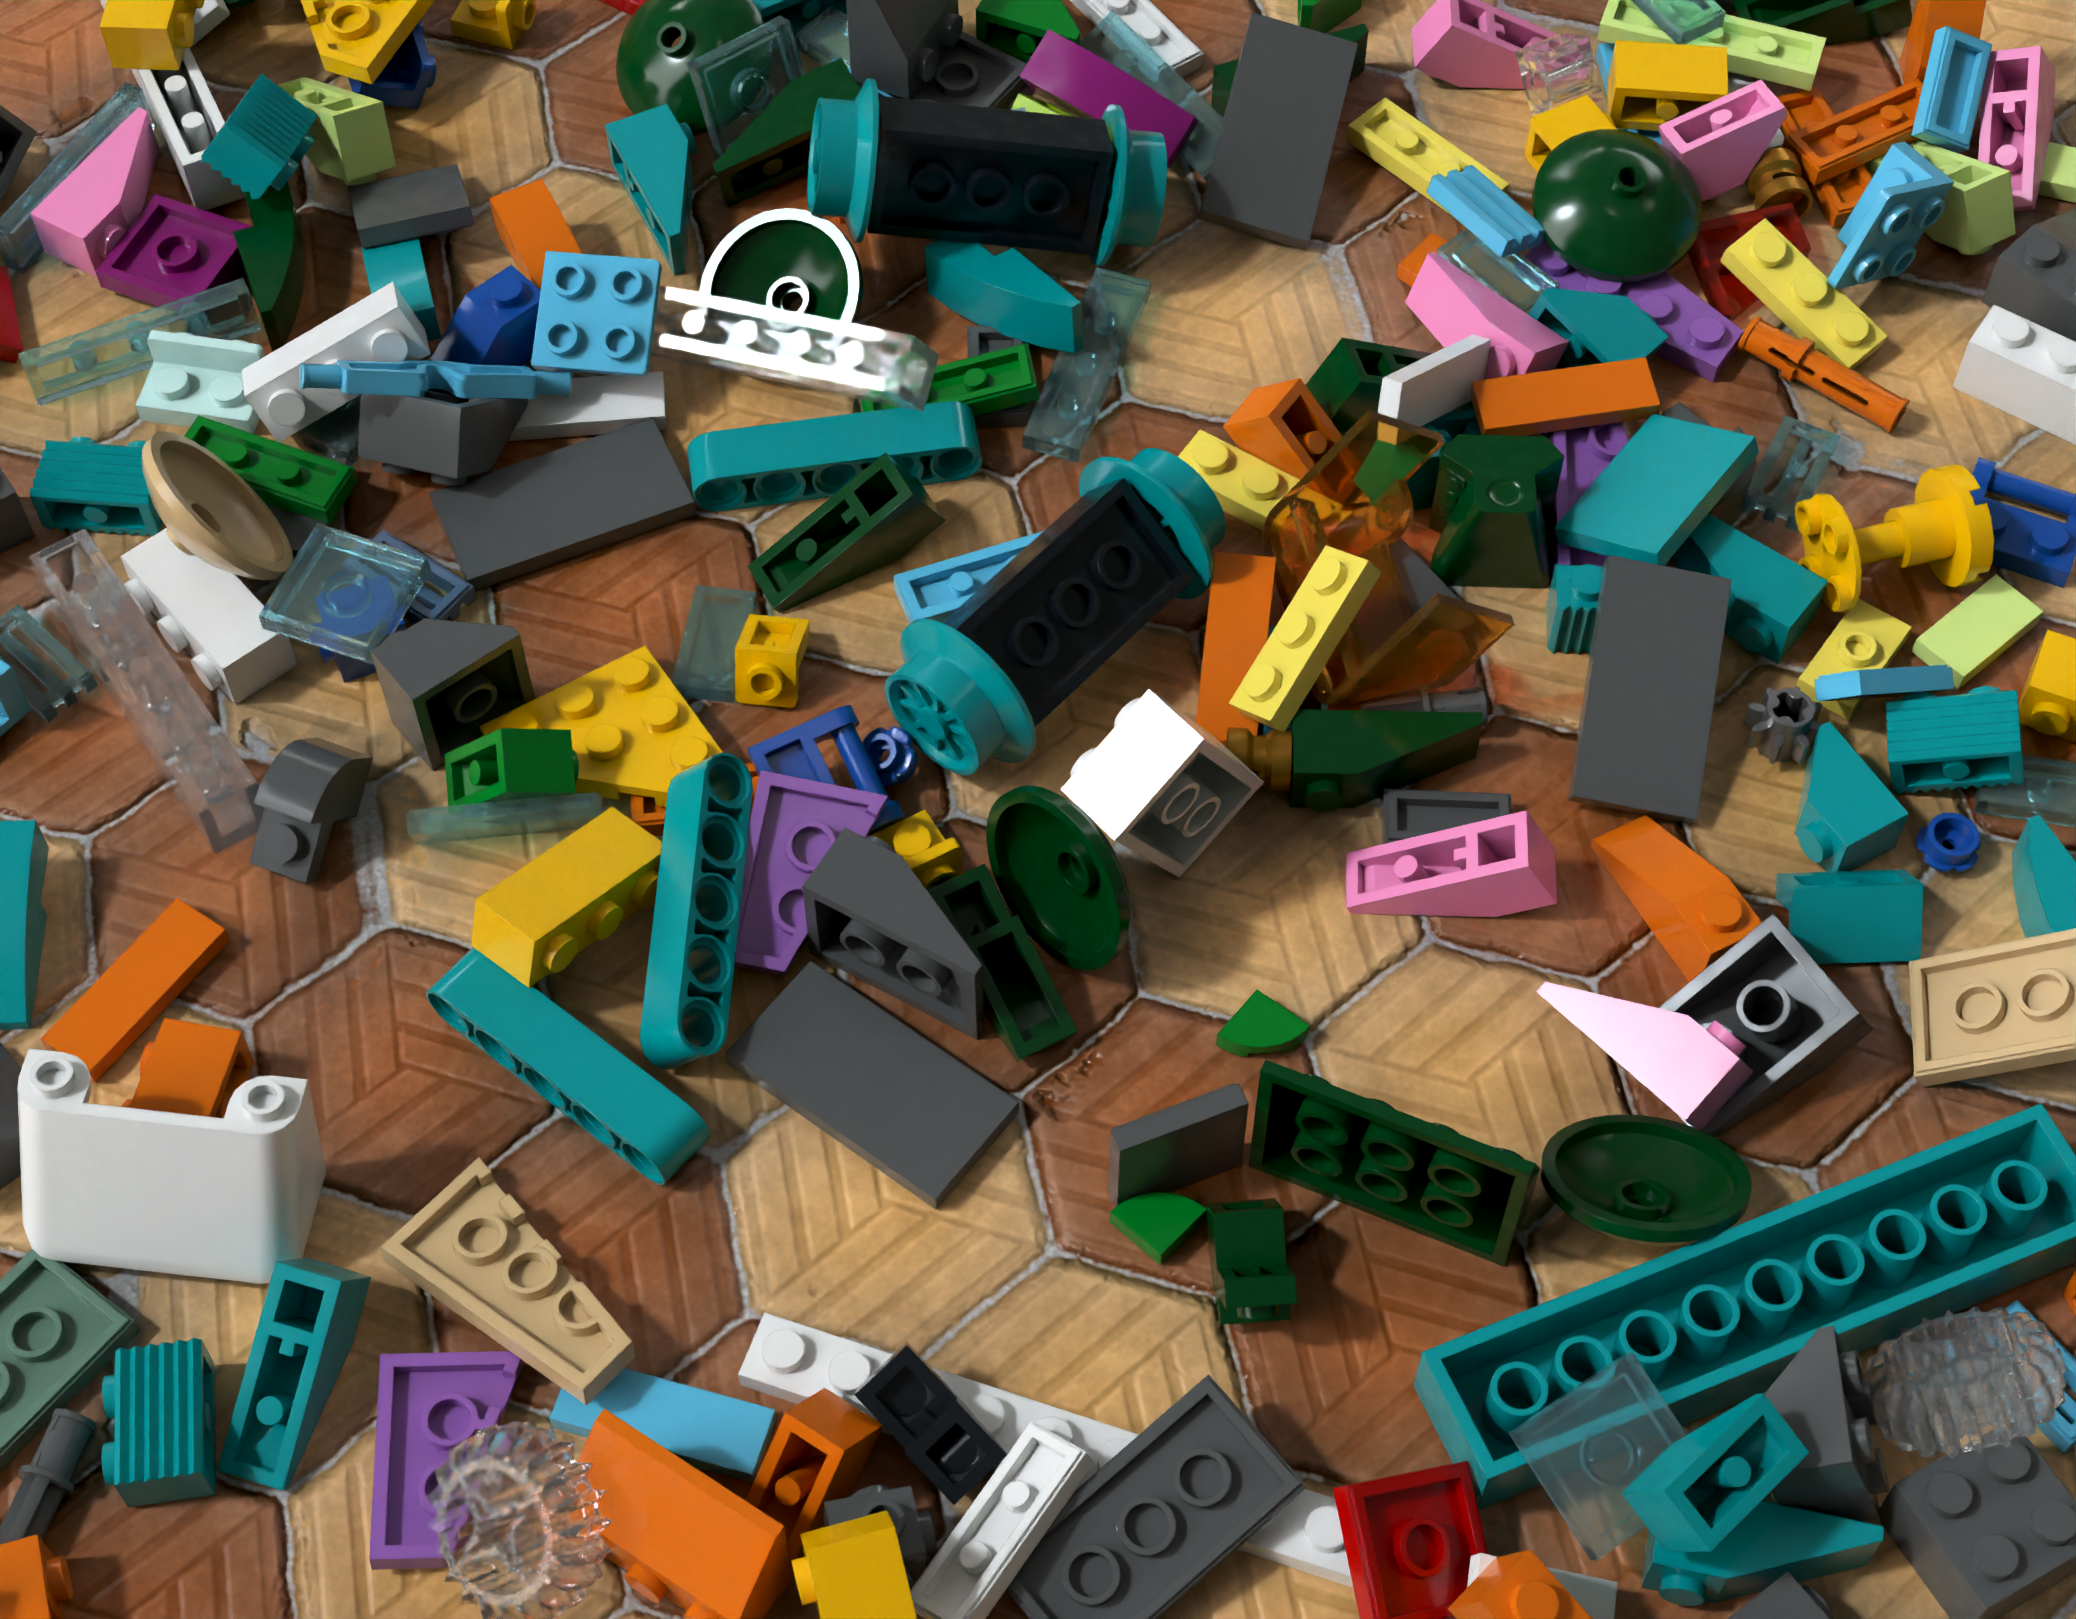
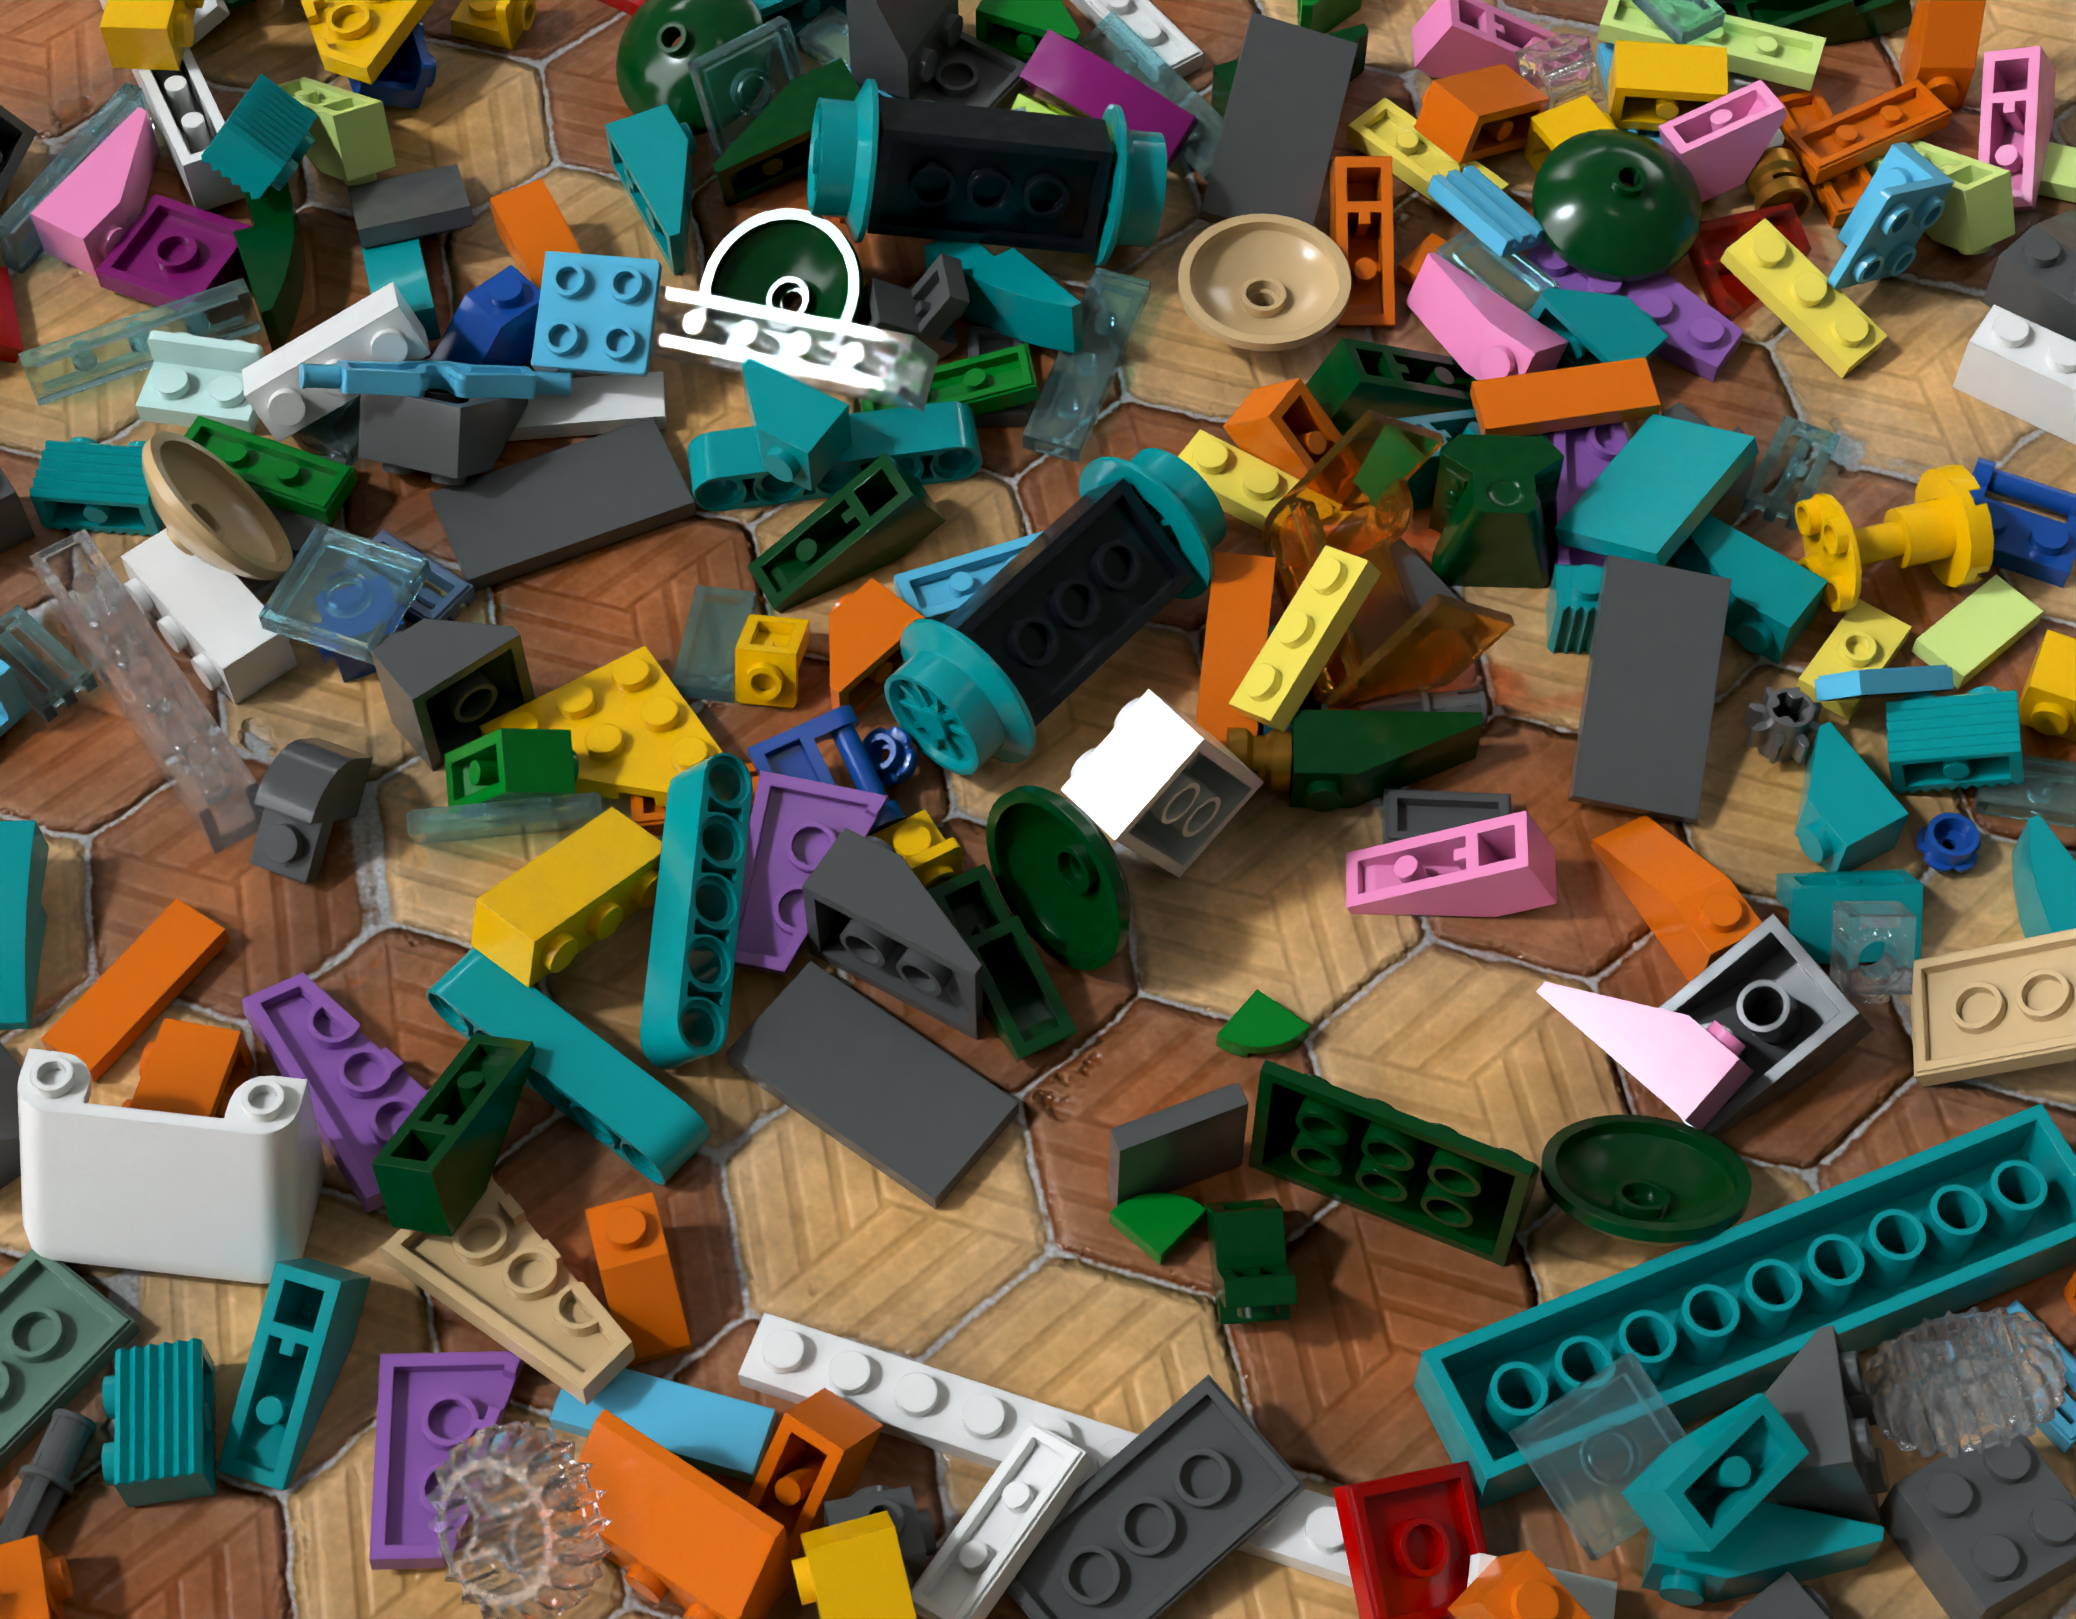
(353, 1084): none -> medium lavender wing
(452, 1139): none -> dark green slope
(638, 1276): none -> orange slope
(794, 425): none -> teal slope
(865, 643): none -> orange slope
(924, 310): none -> dark grey brick
(930, 1423): black slope -> none
(1264, 282): none -> tan dish
(1364, 232): none -> orange slope
(1435, 382): white tile -> none
(1479, 112): none -> orange brick
(1803, 362): orange pin -> none
(1866, 922): none -> clear brick
(1951, 89): medium azure tile -> none

